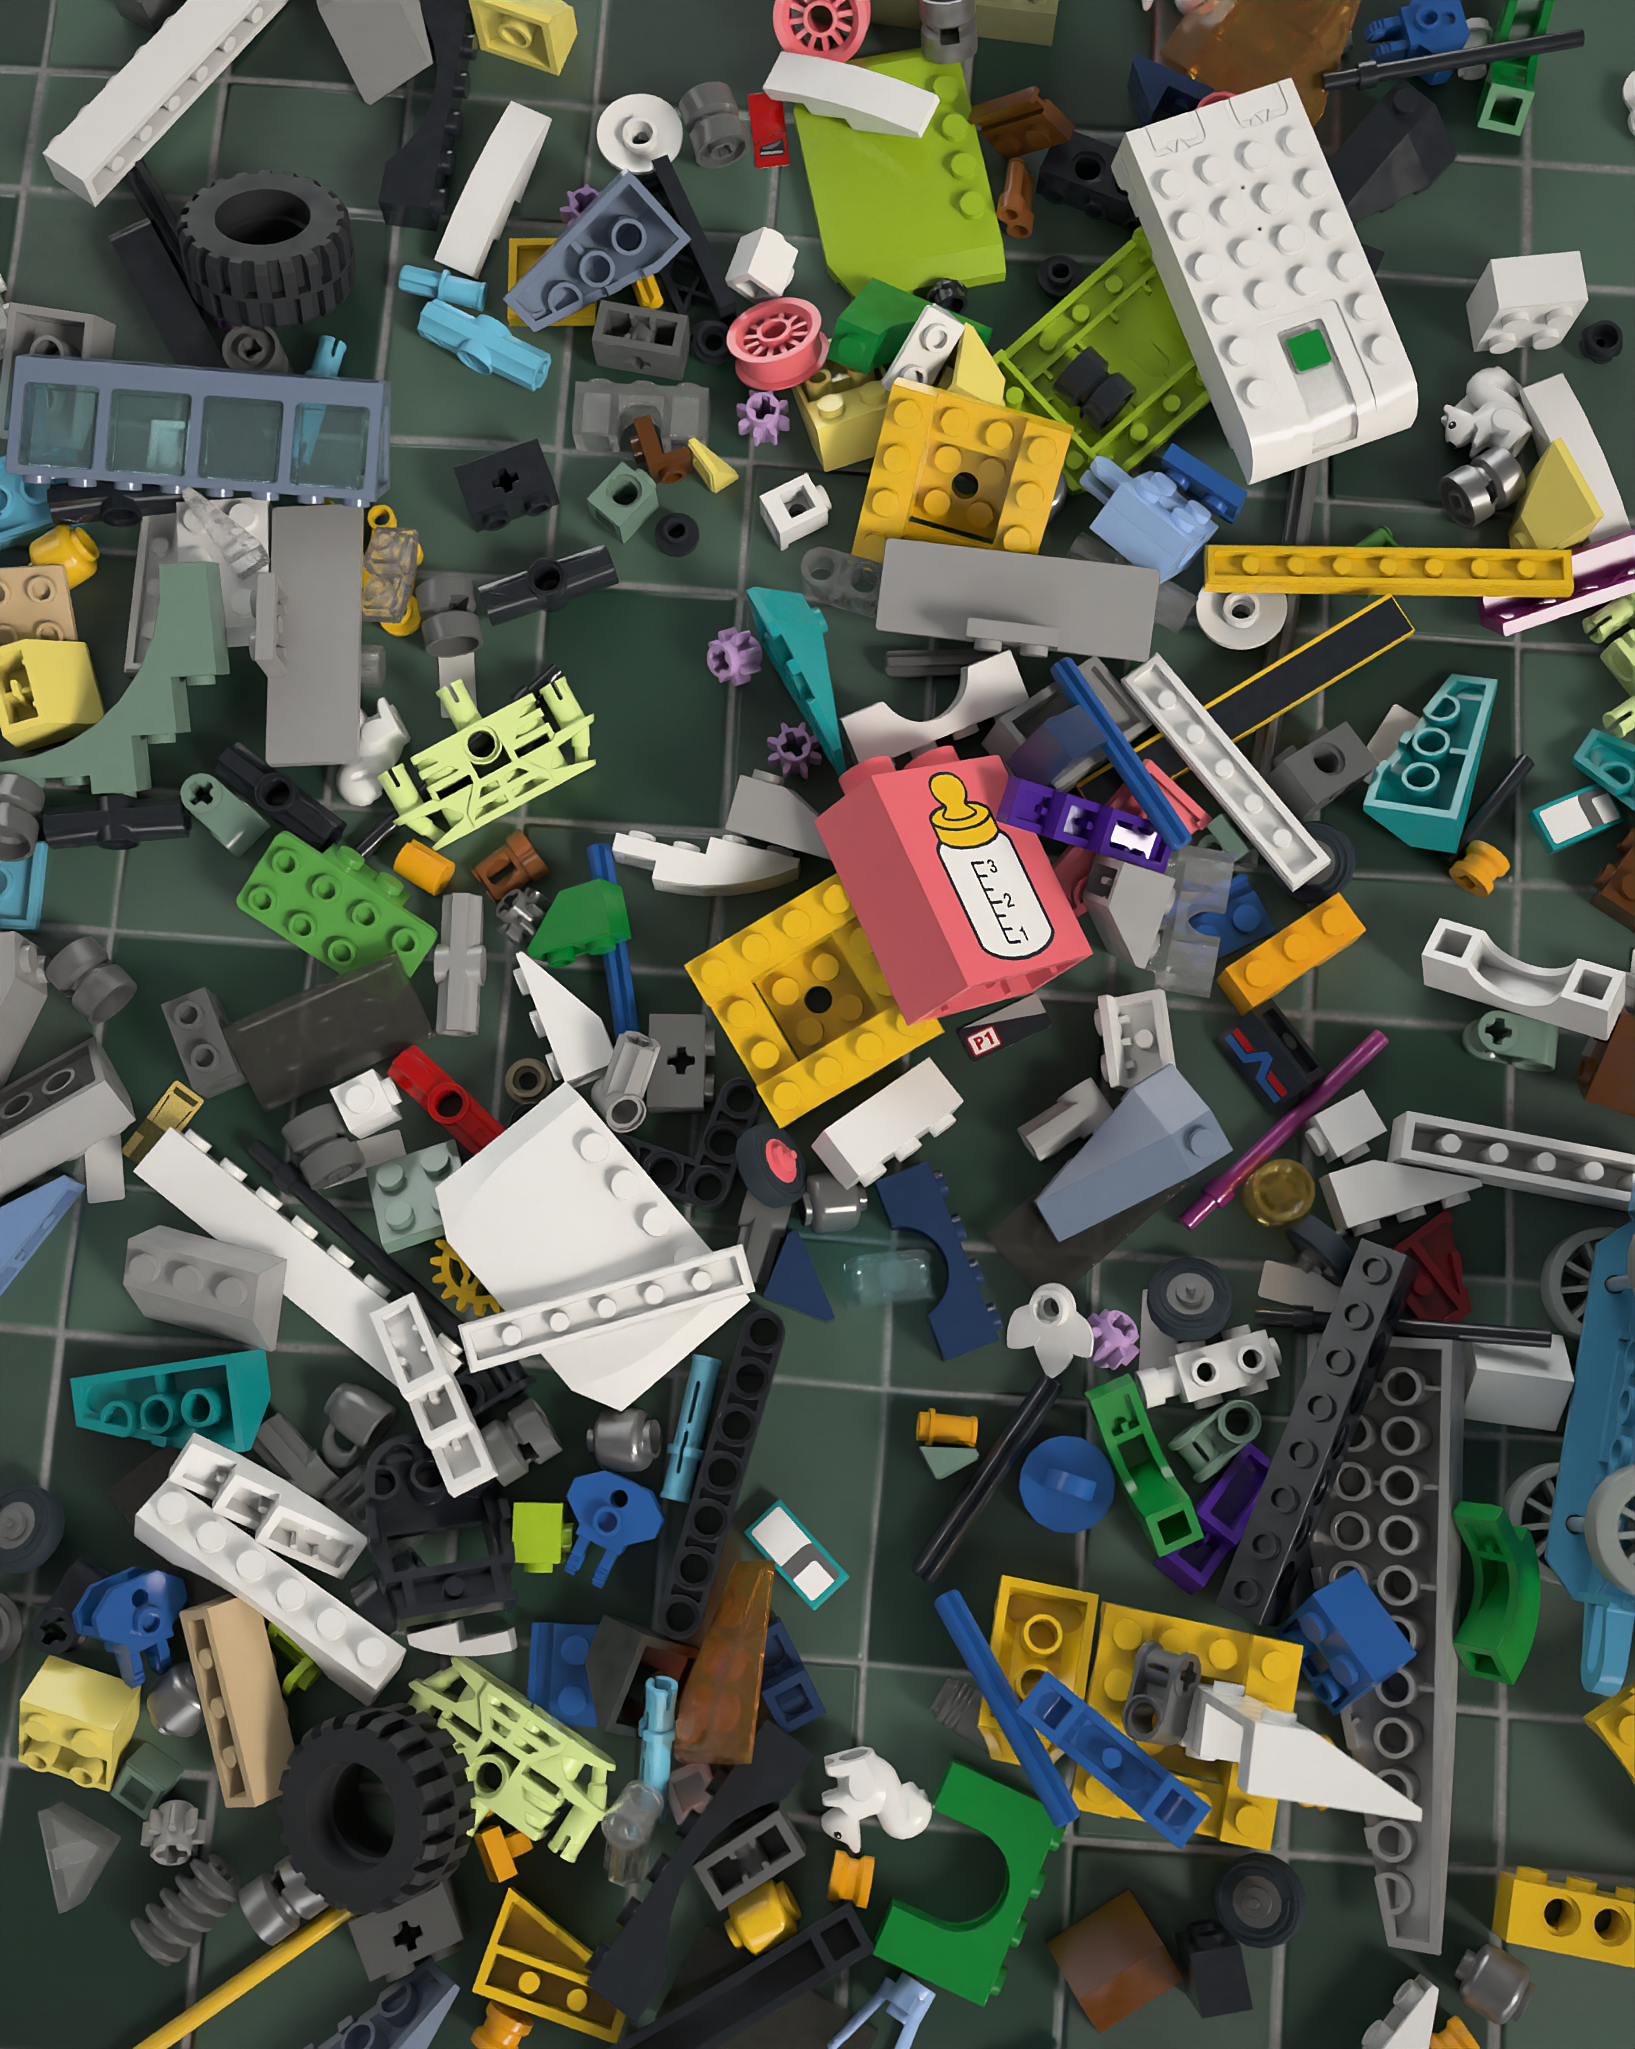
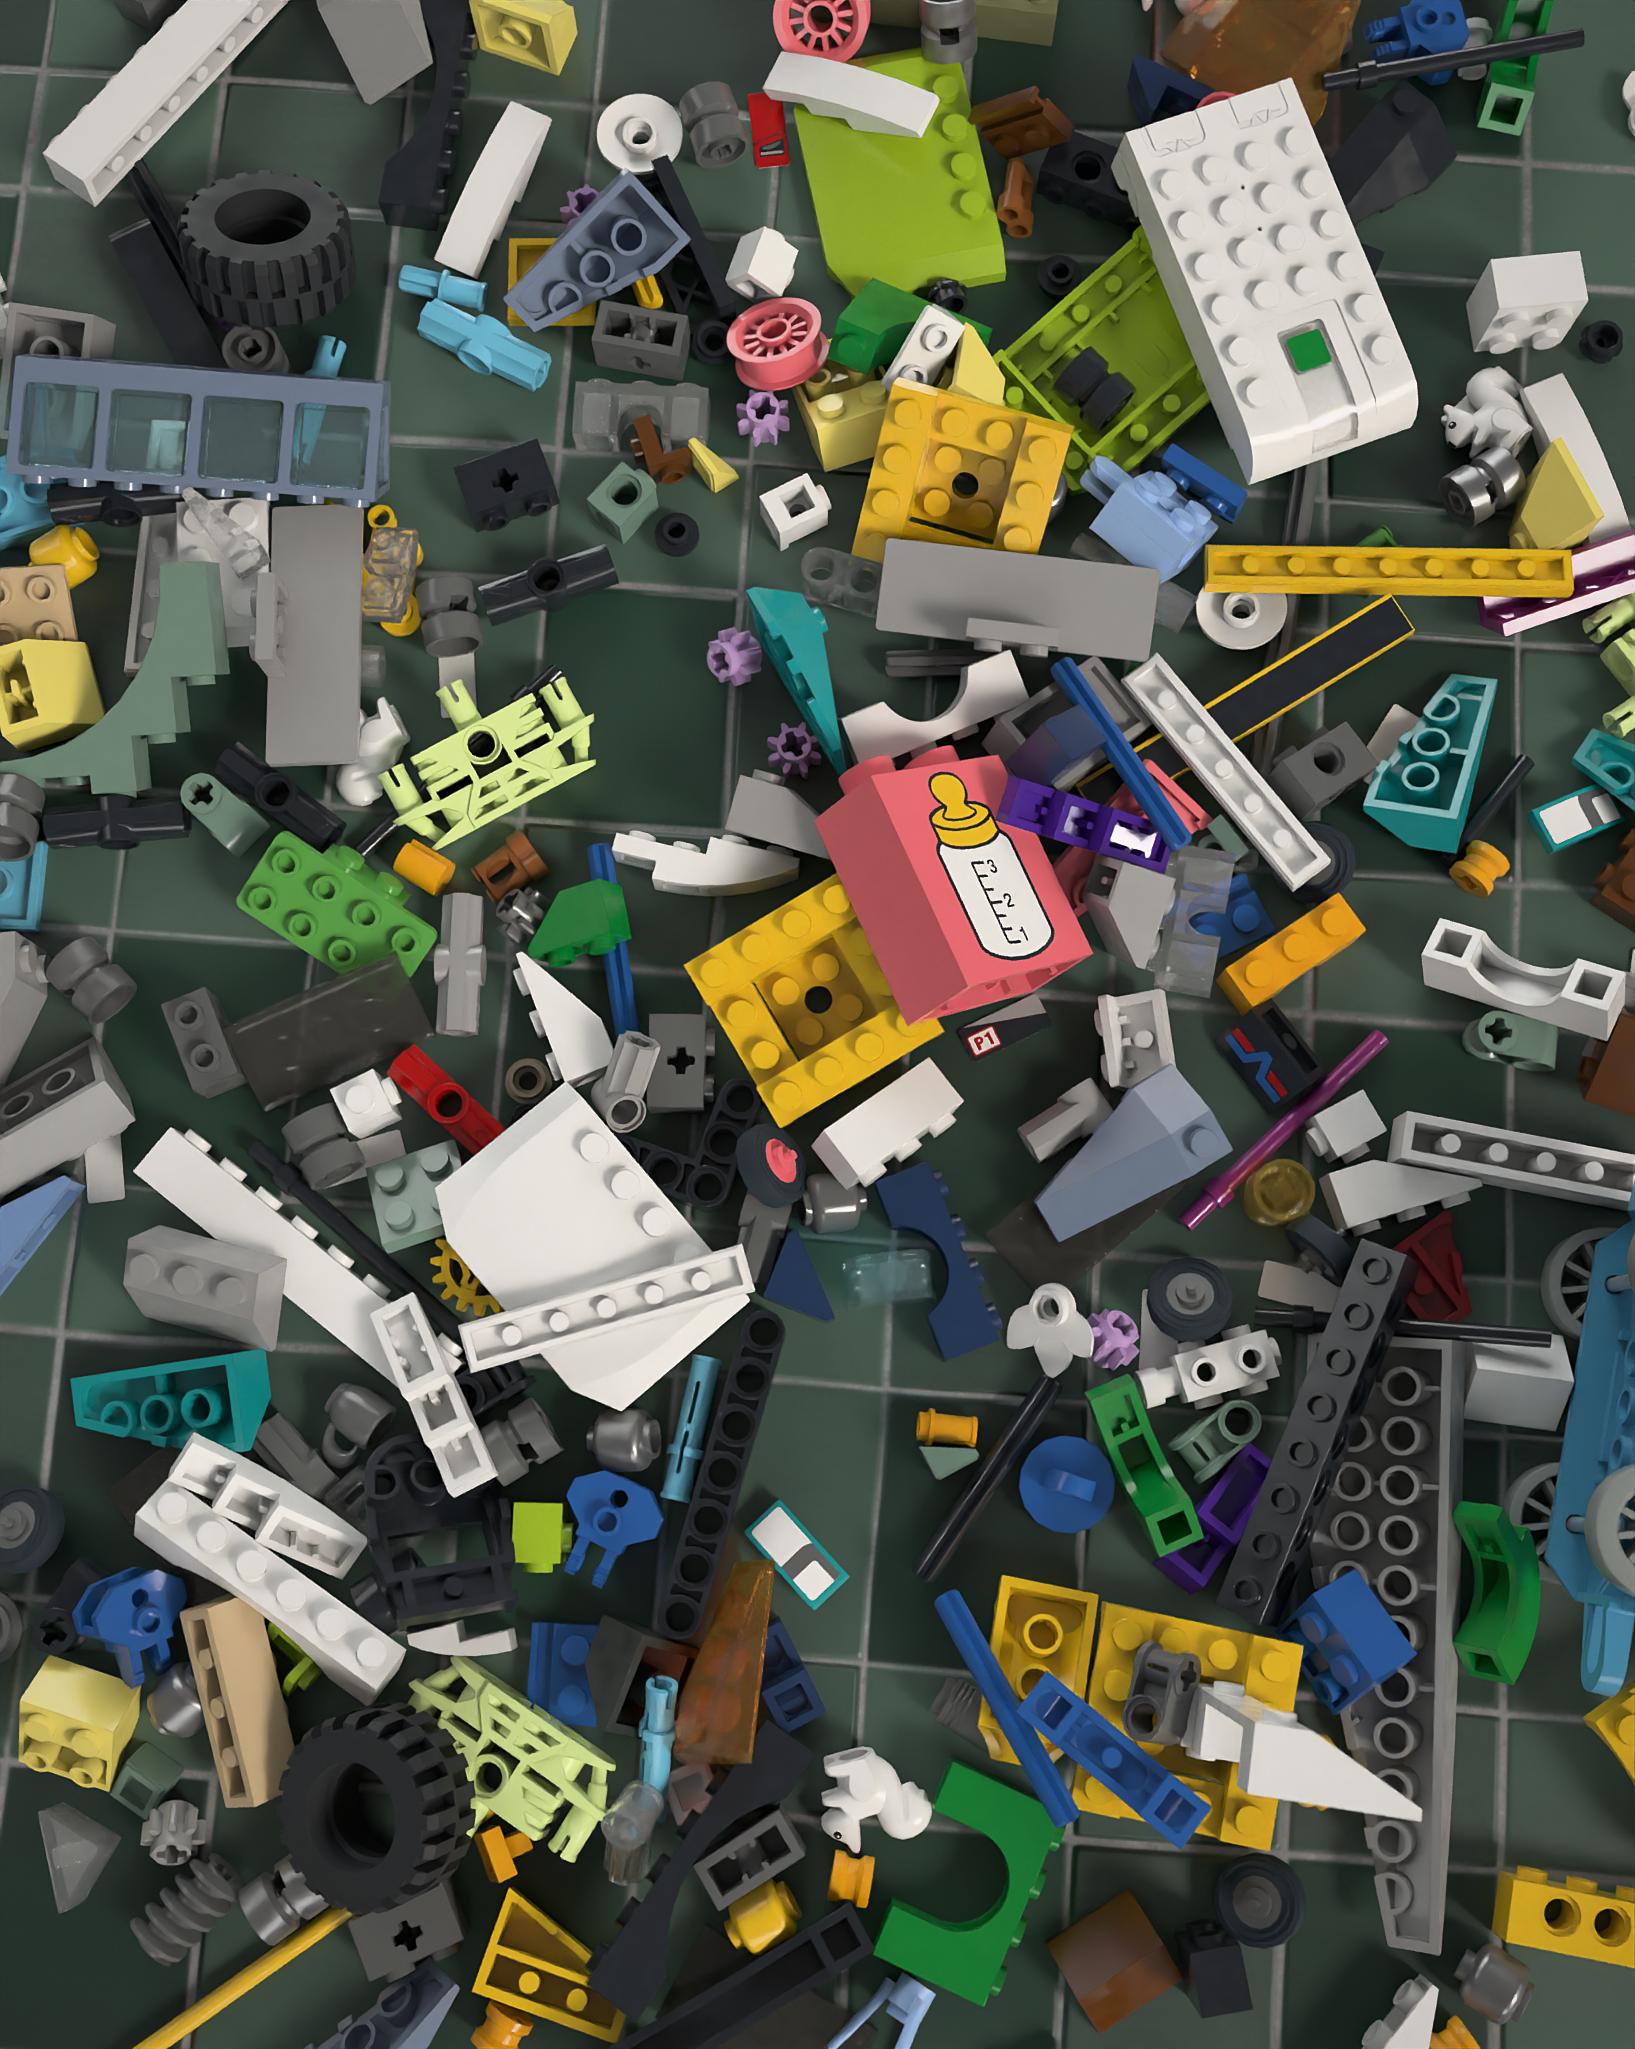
(172, 1110): clear yellow sticker -> none

